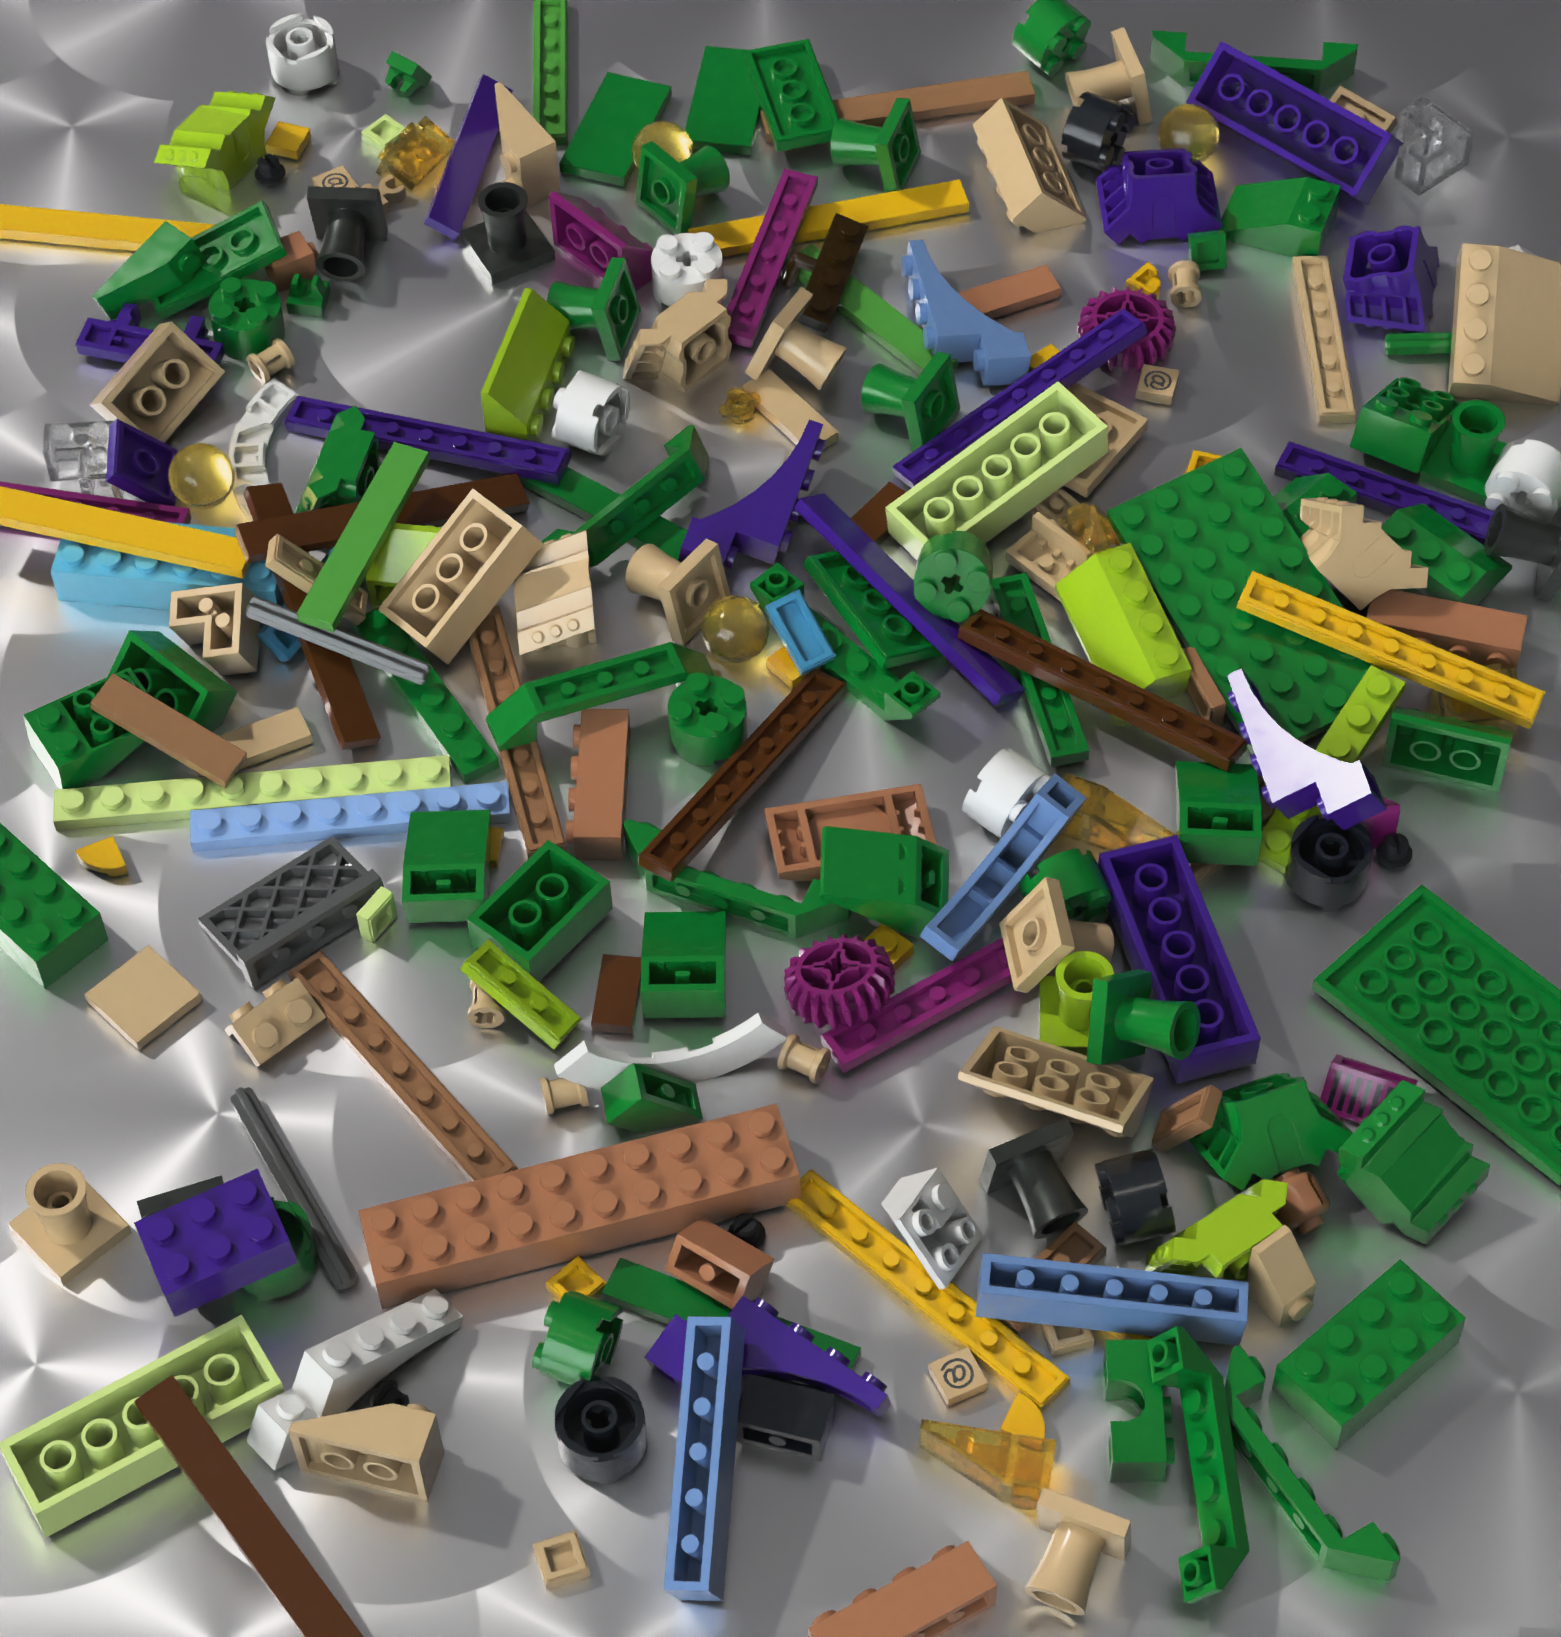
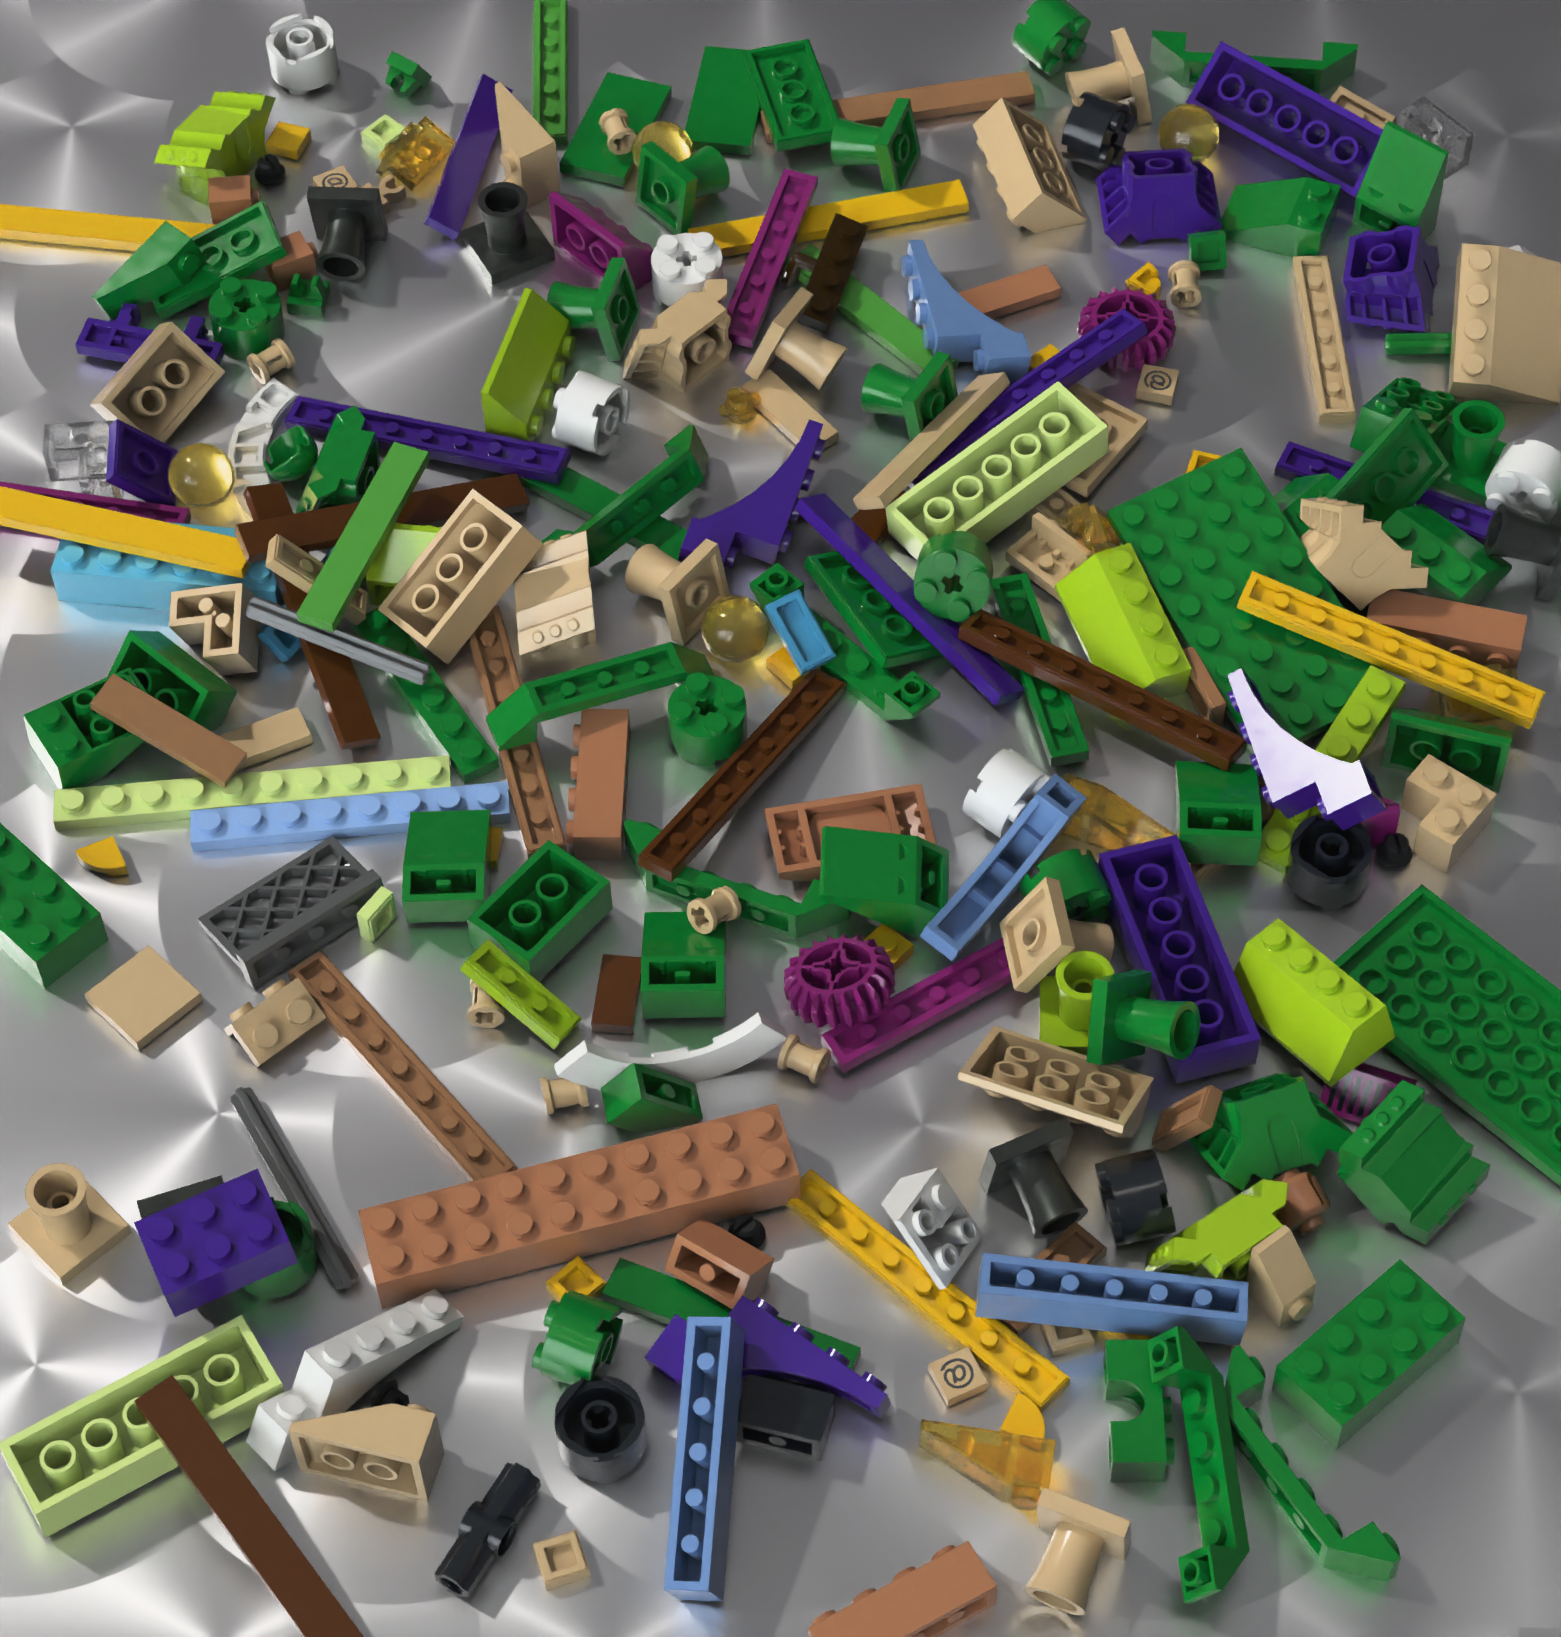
(230, 196): none -> nougat brick
(292, 455): none -> green hair
(487, 1530): none -> black piece
(616, 127): none -> tan bush
(708, 912): none -> tan bush
(931, 441): none -> tan tile
(1310, 1003): none -> lime slope
(1393, 469): none -> green tile
(1401, 183): none -> green slope
(1451, 811): none -> tan brick

